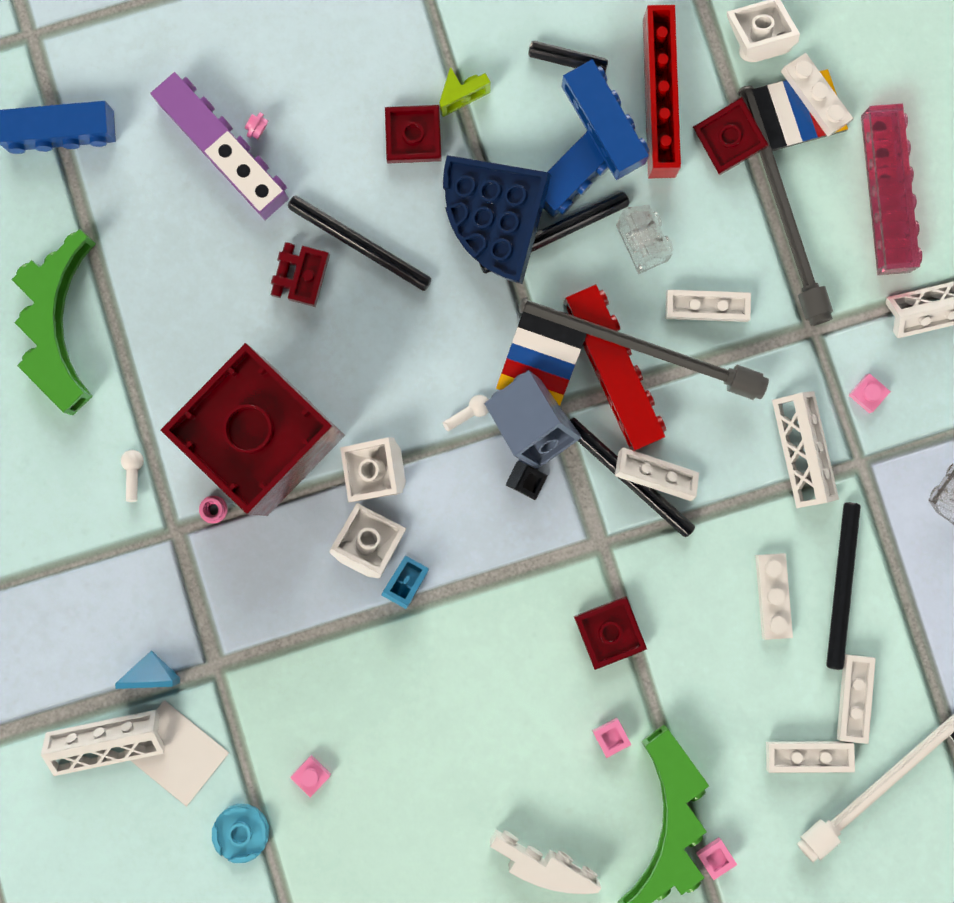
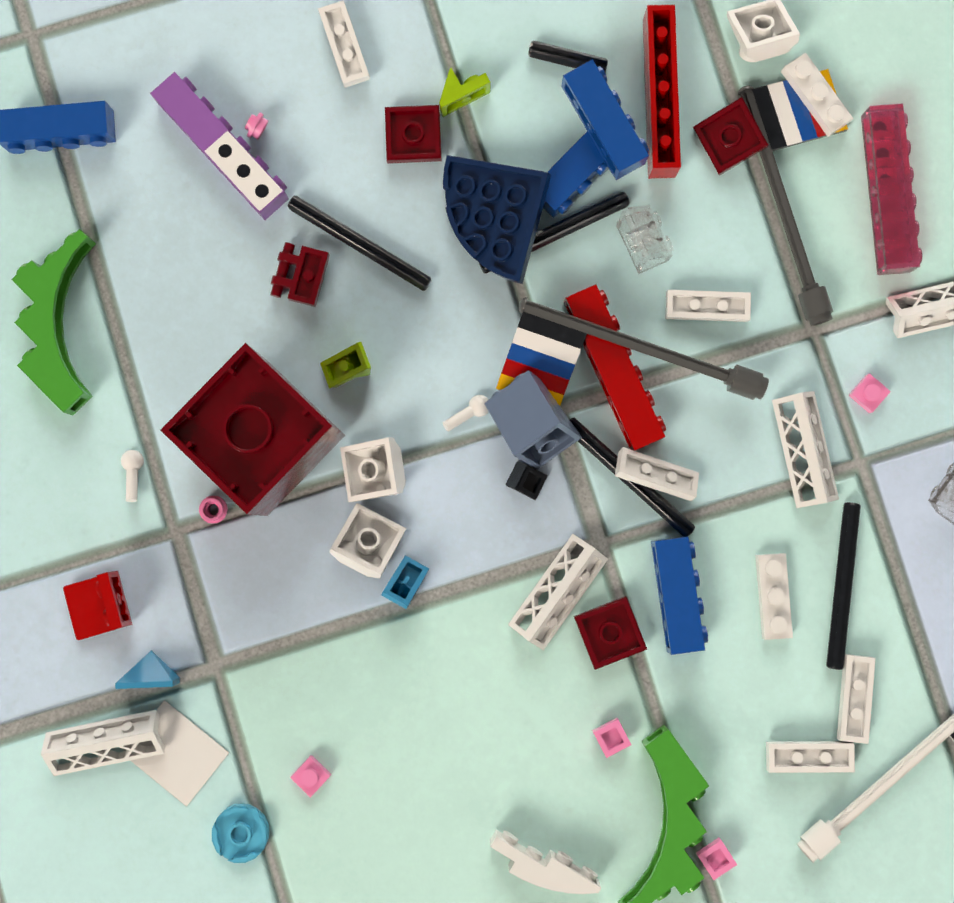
(97, 605): none -> red bracket
(344, 43): none -> white plate
(346, 365): none -> lime slope
(562, 594): none -> white fence
(678, 595): none -> blue brick

